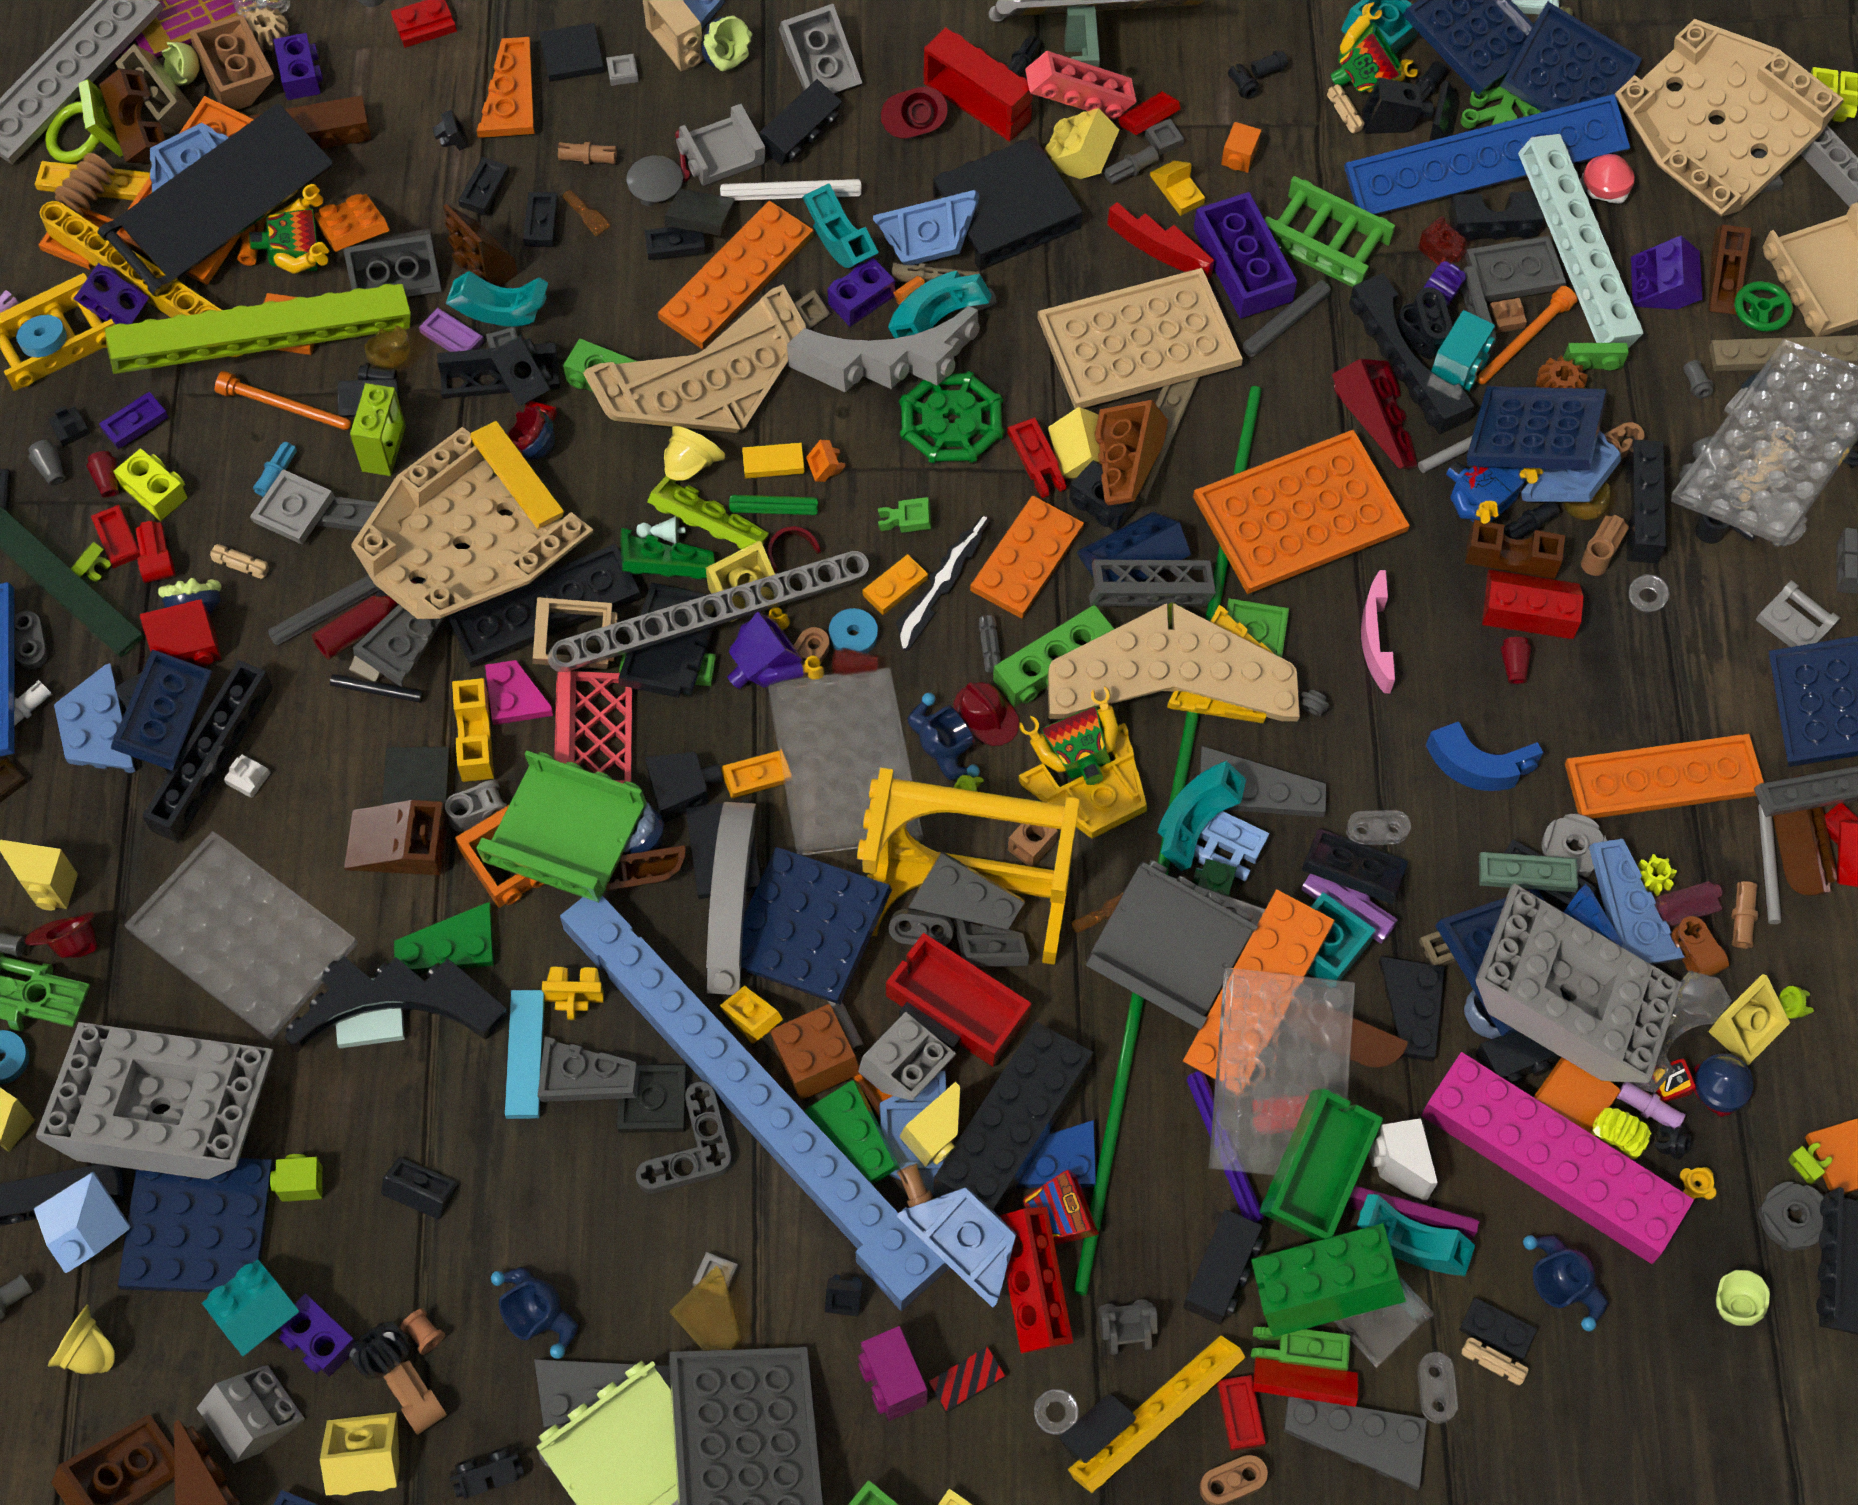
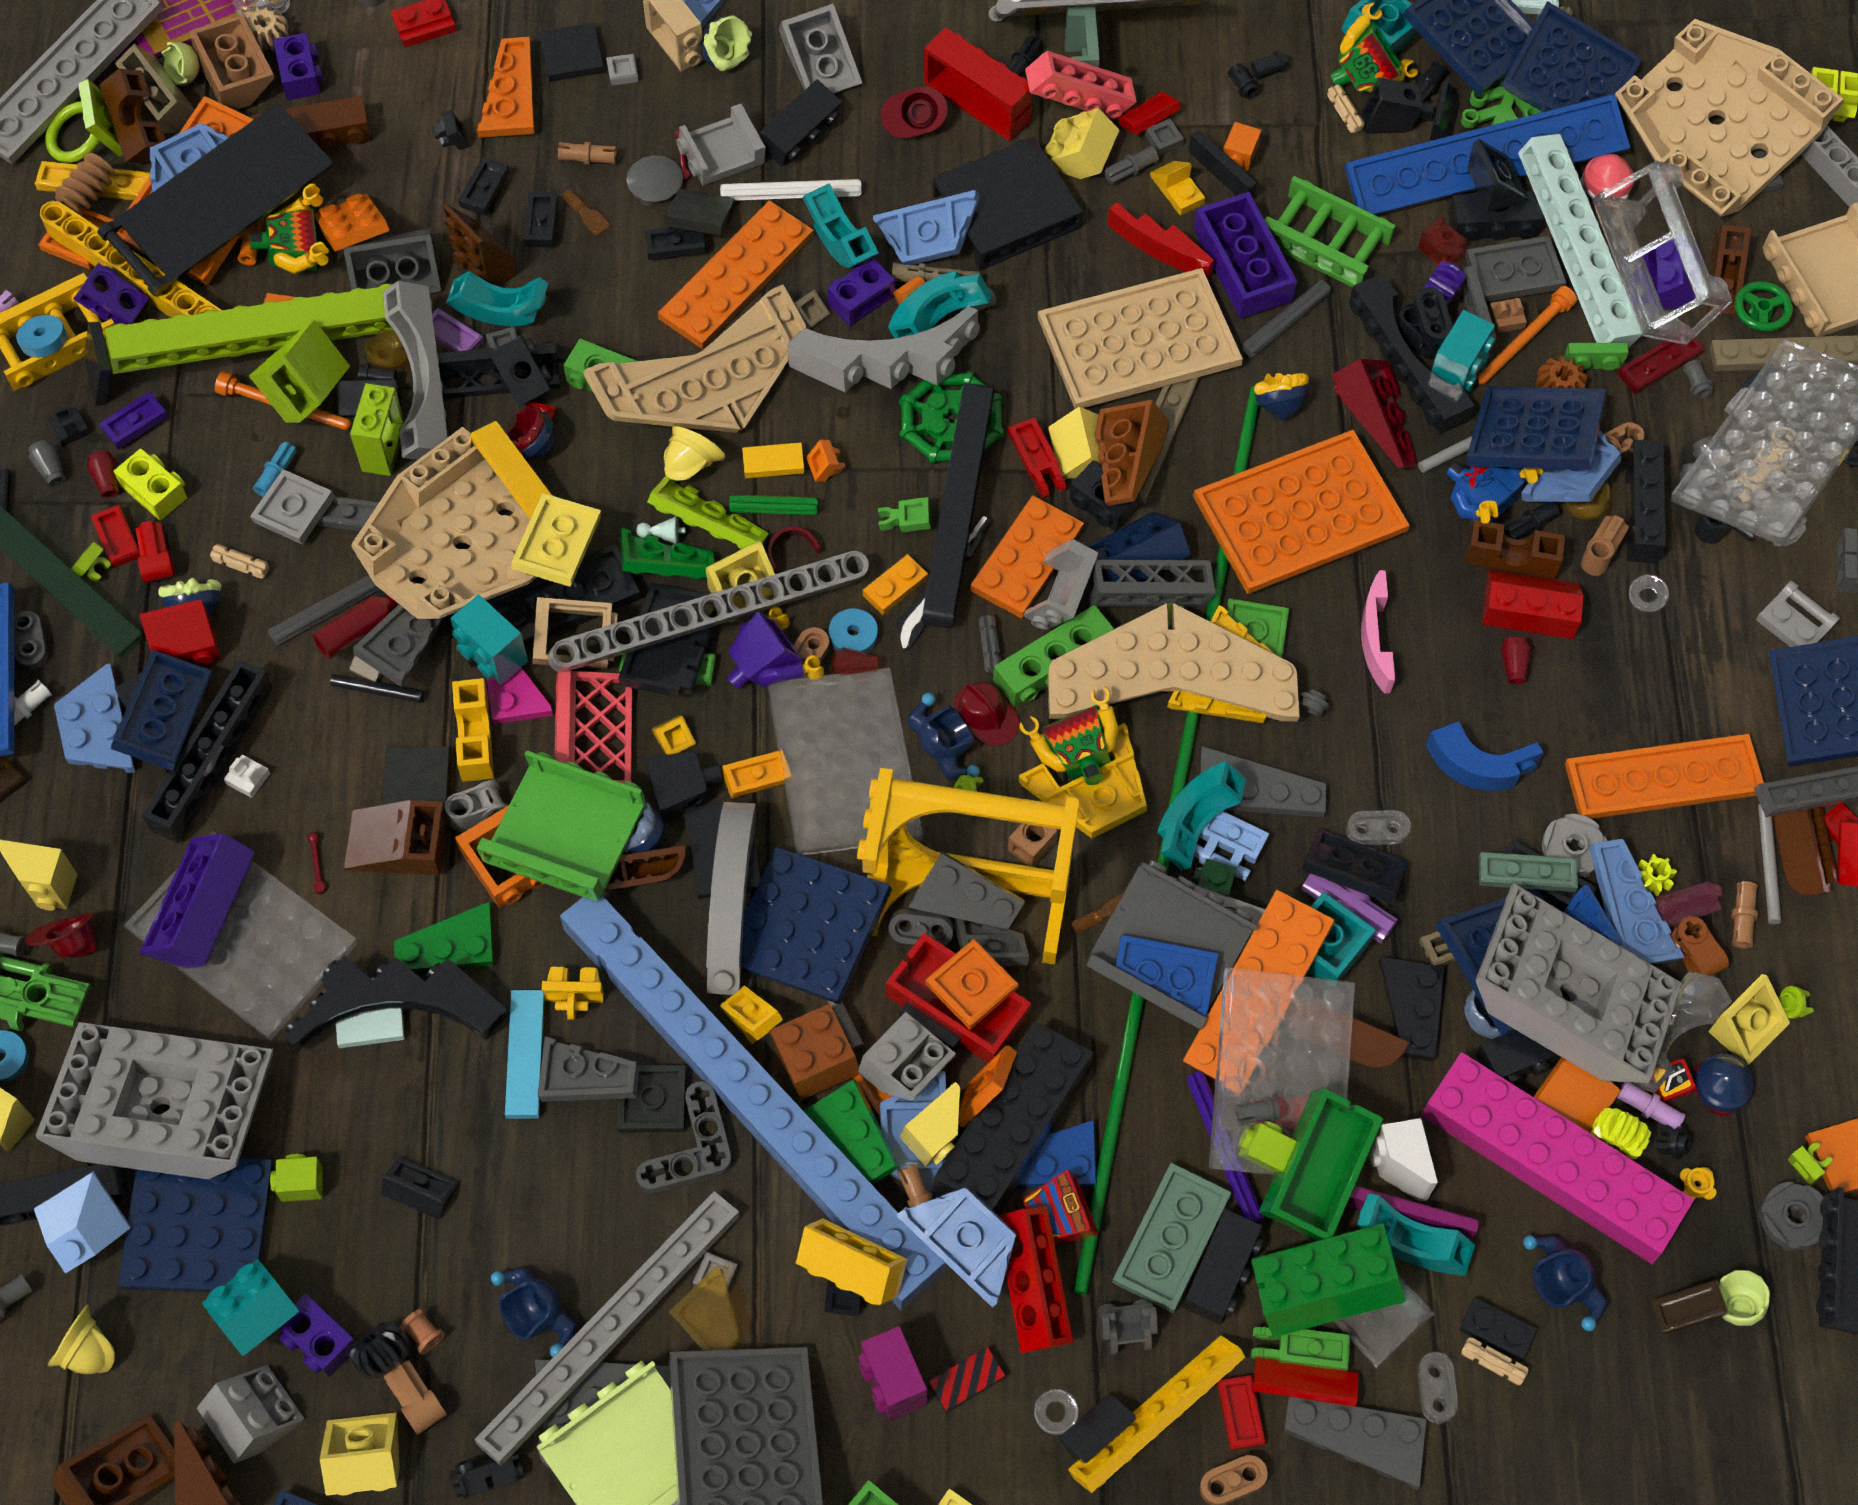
(97, 363): none -> black tile
(198, 901): none -> dark purple slope
(300, 373): none -> lime slope
(319, 886): none -> dark red hinge
(410, 315): none -> light grey arch
(488, 640): none -> teal brick
(556, 539): none -> light yellow plate
(606, 1329): none -> light grey plate
(674, 735): none -> yellow slope
(851, 1262): none -> yellow brick
(958, 506): none -> black beam
(971, 984): none -> orange tile
(985, 1085): none -> orange tile
(1074, 567): none -> light grey panel
(1171, 1238): none -> sand green plate
(1172, 969): none -> blue wing
(1220, 165): none -> black tile
(1257, 1111): none -> dark grey pin
(1266, 1146): none -> lime brick
(1282, 394): none -> dark blue hair
(1495, 177): none -> black slope
(1618, 220): none -> clear windscreen
(1658, 363): none -> dark red tile
(1690, 1307): none -> dark brown tile

